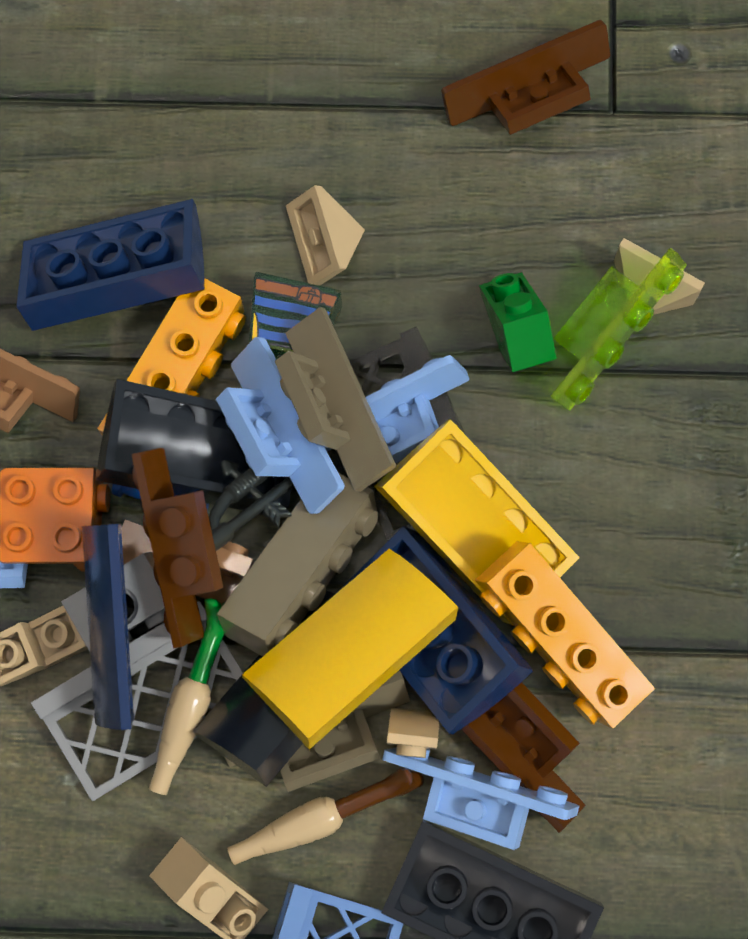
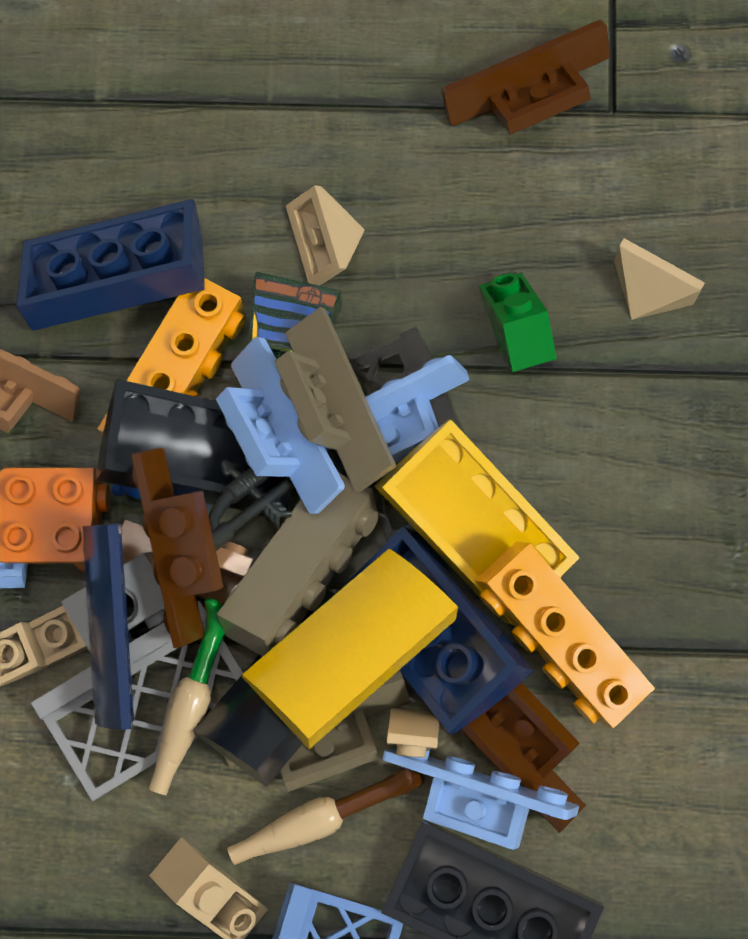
(607, 321): clear neon green bracket -> none

